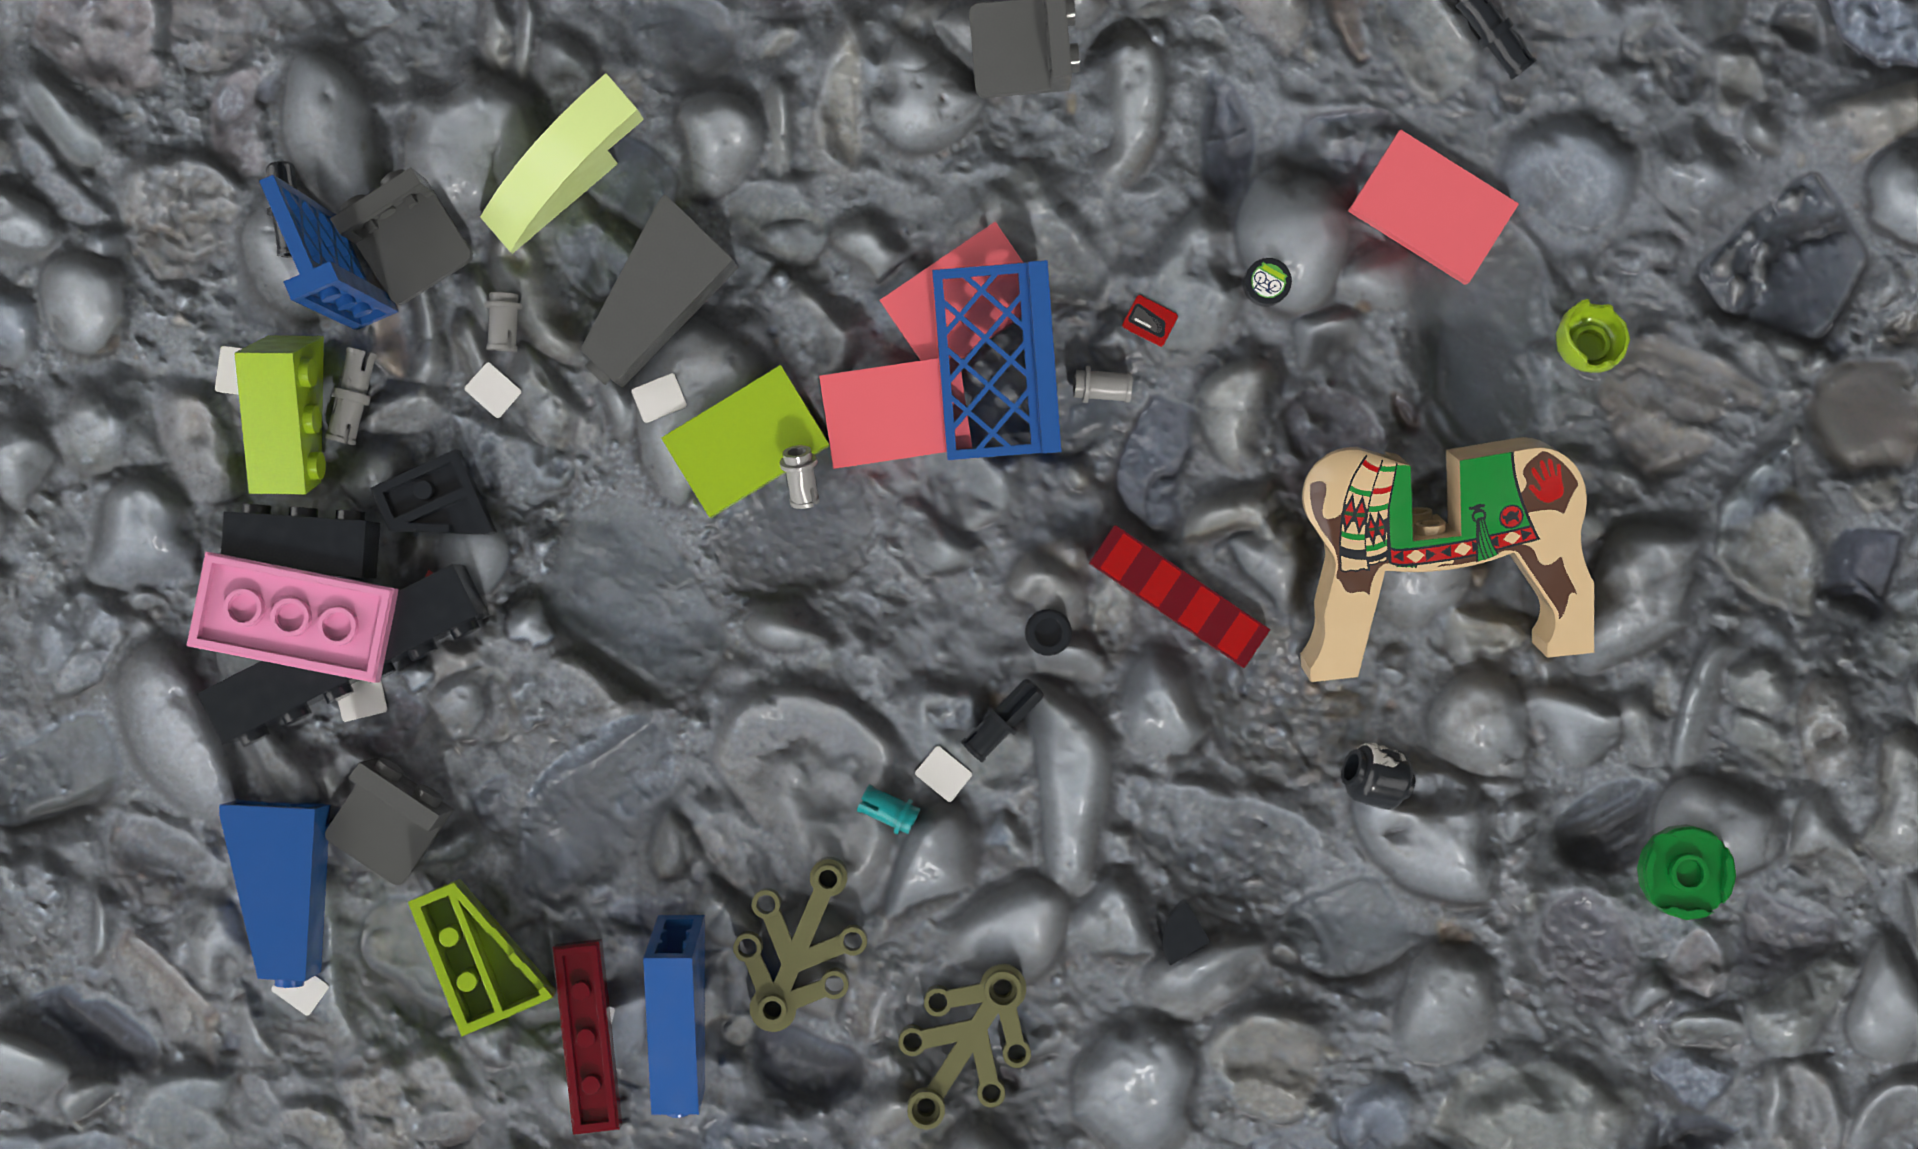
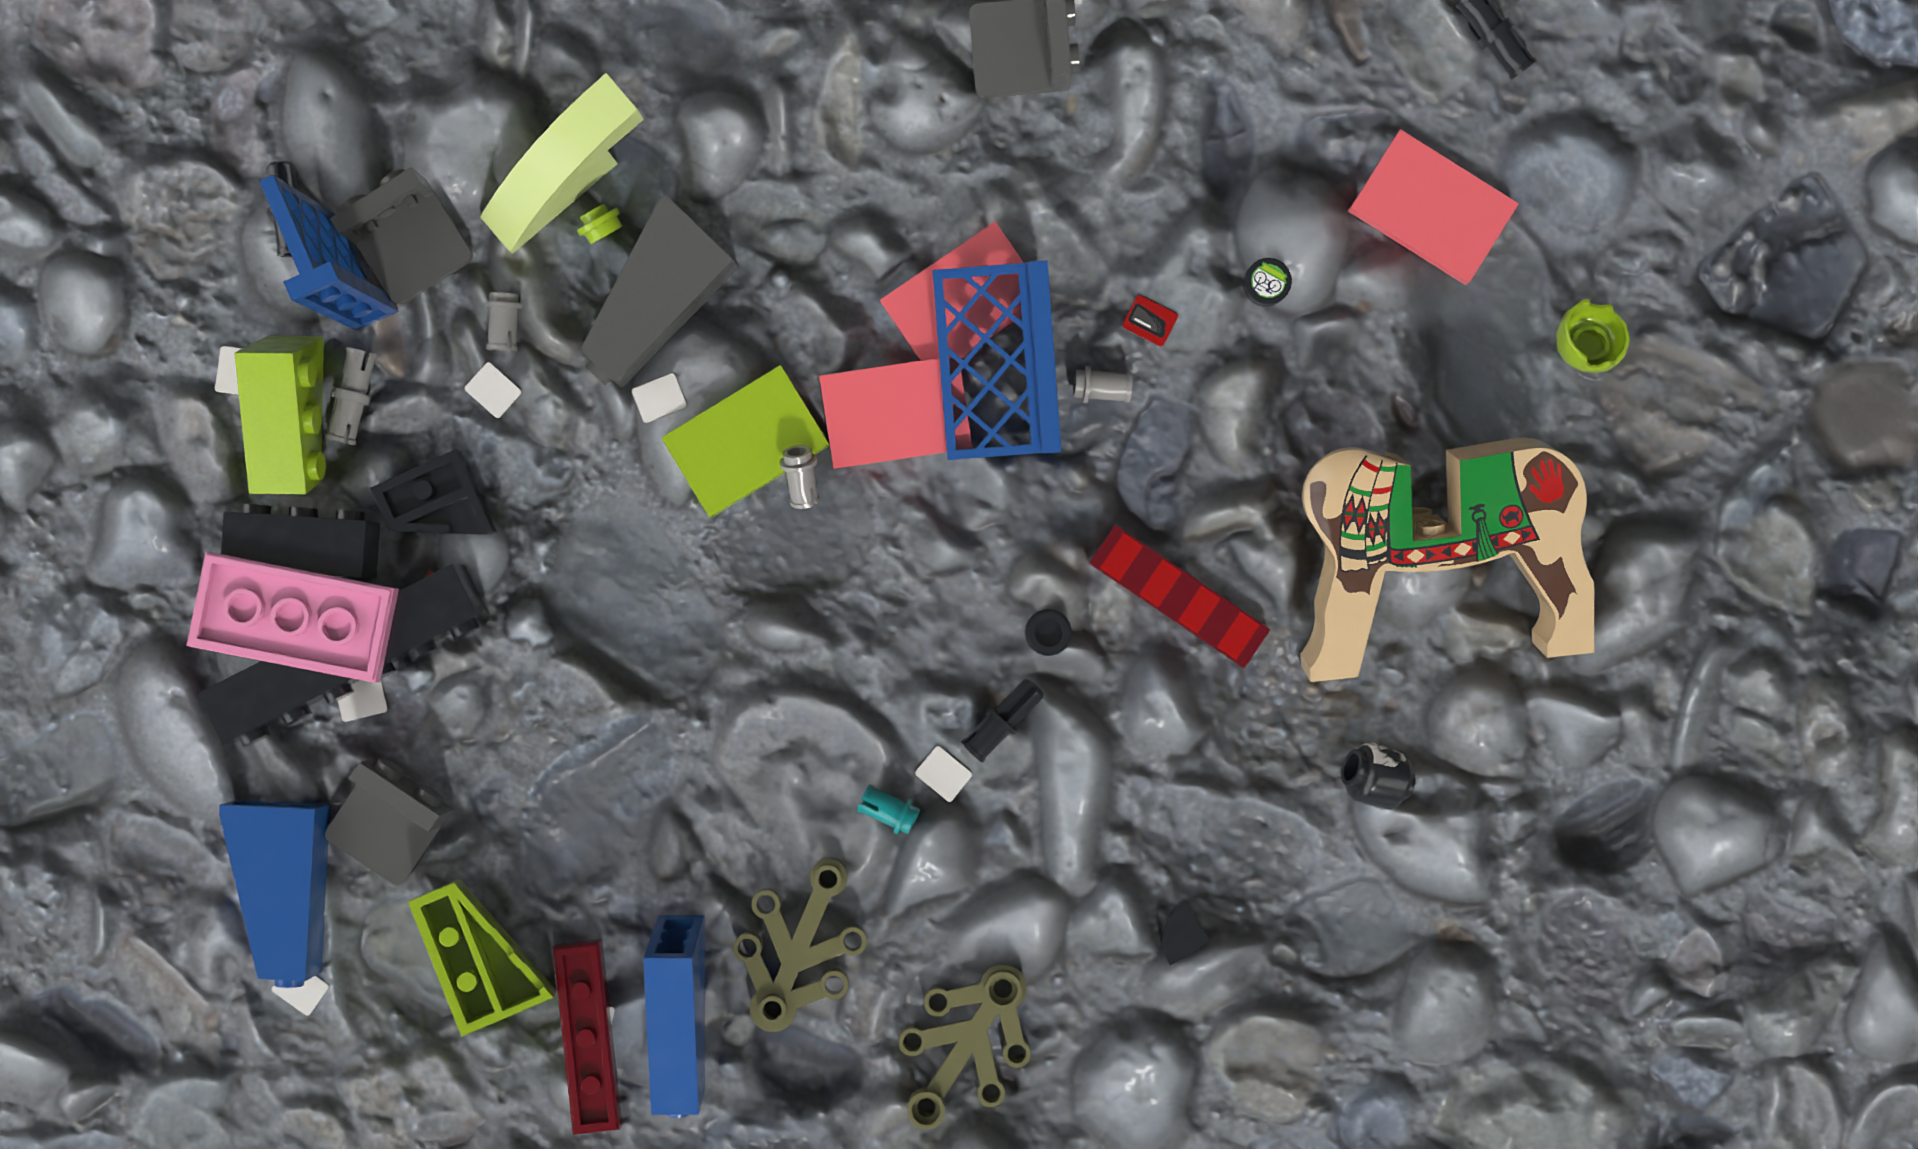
(599, 223): none -> lime plate
(1686, 871): green tile -> none

